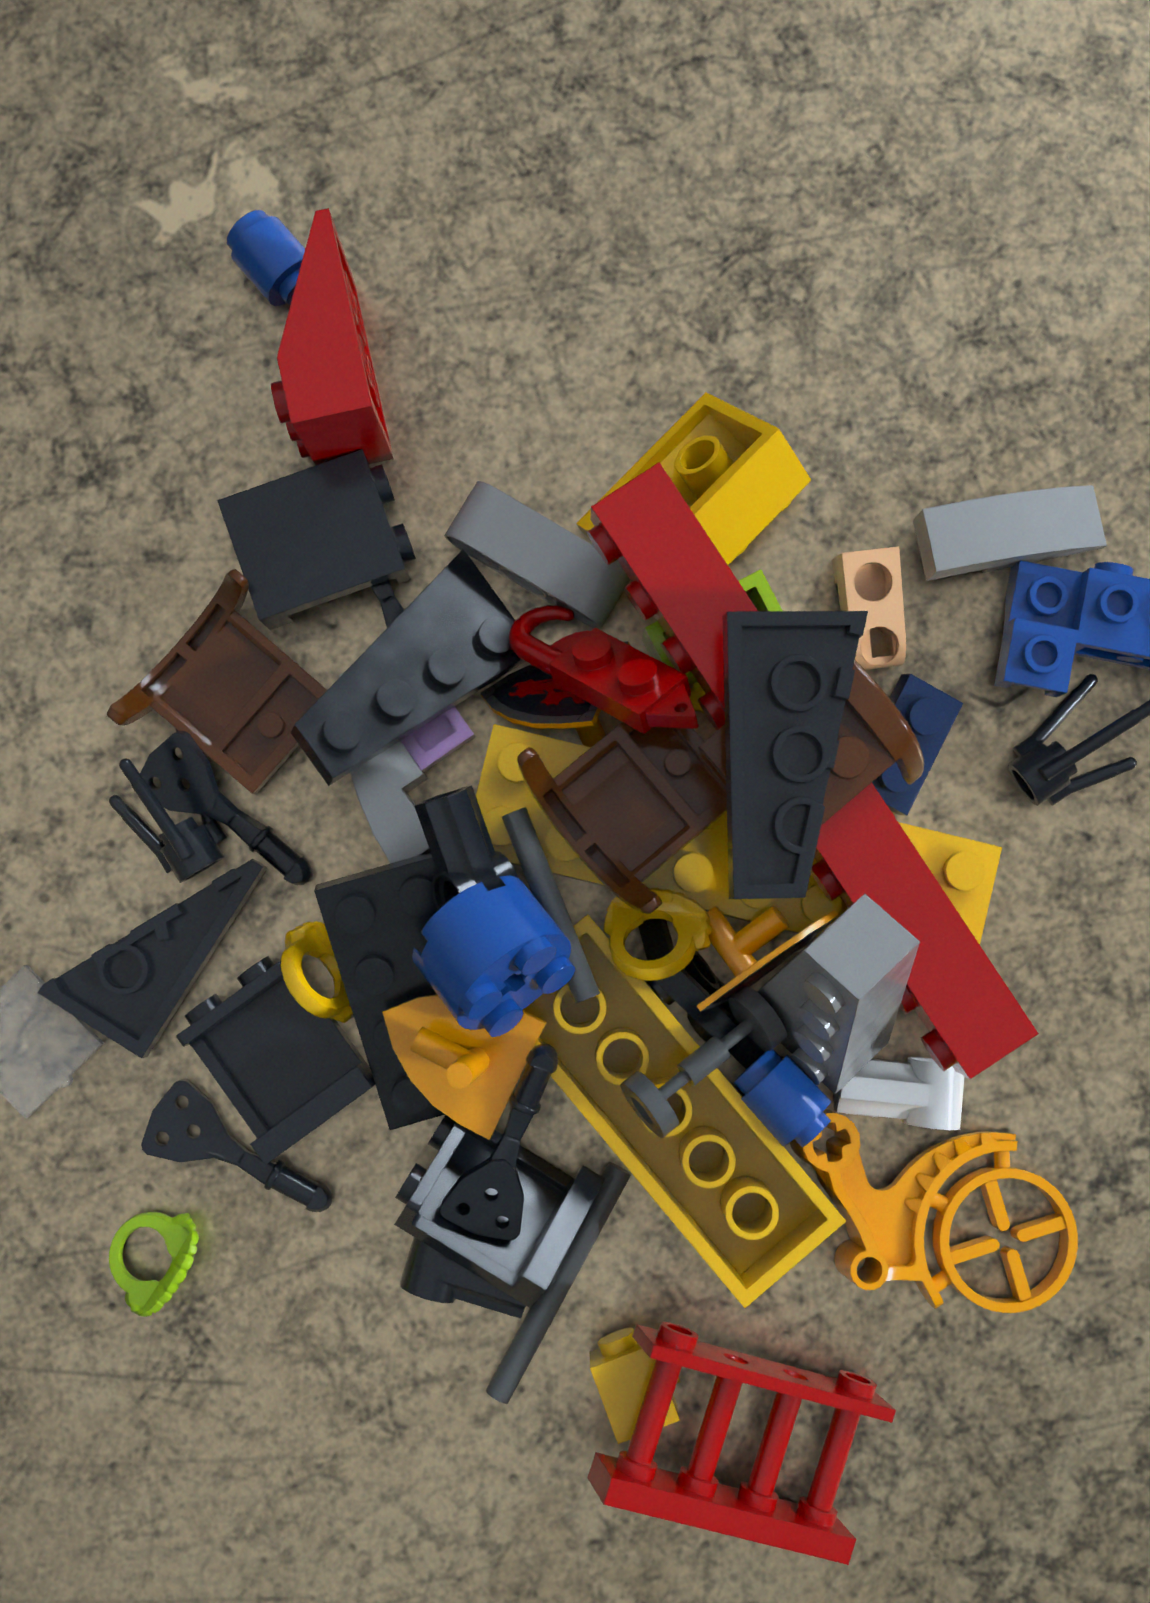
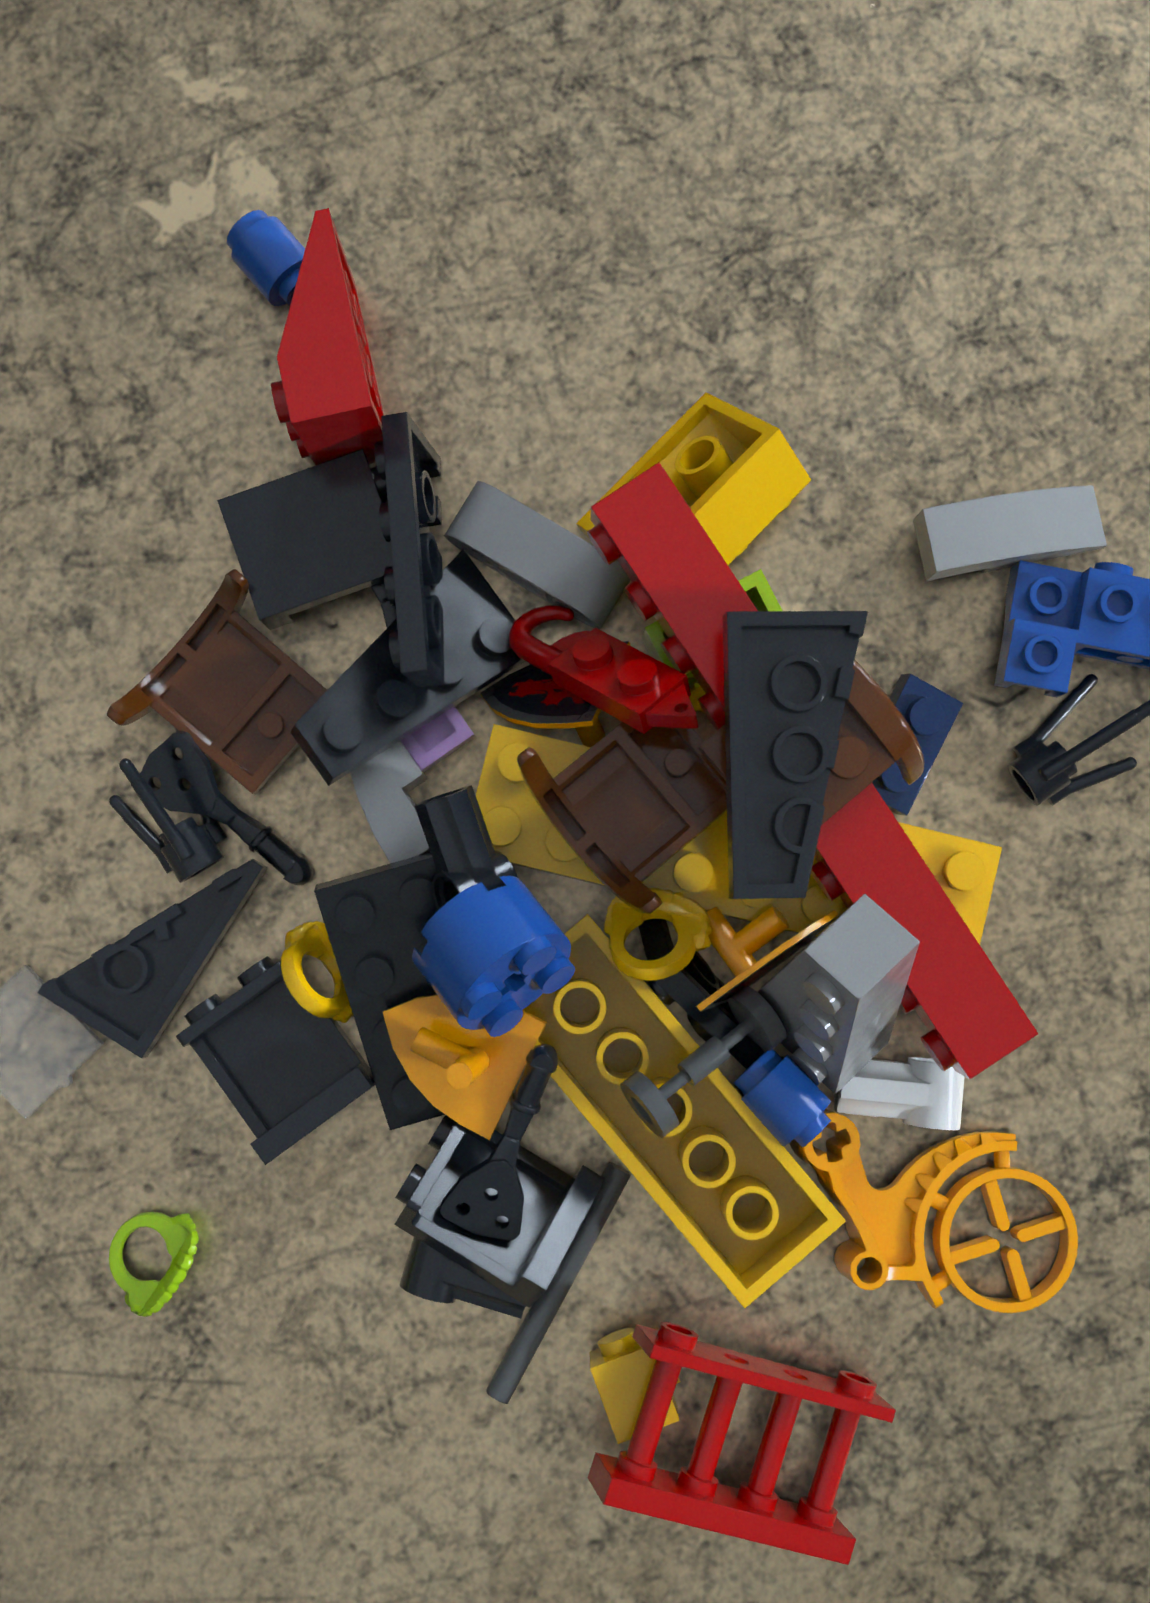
(218, 1144): black piece -> none
(407, 465): none -> black wing
(548, 895): dark grey bar -> none
(874, 584): light nougat leg -> none

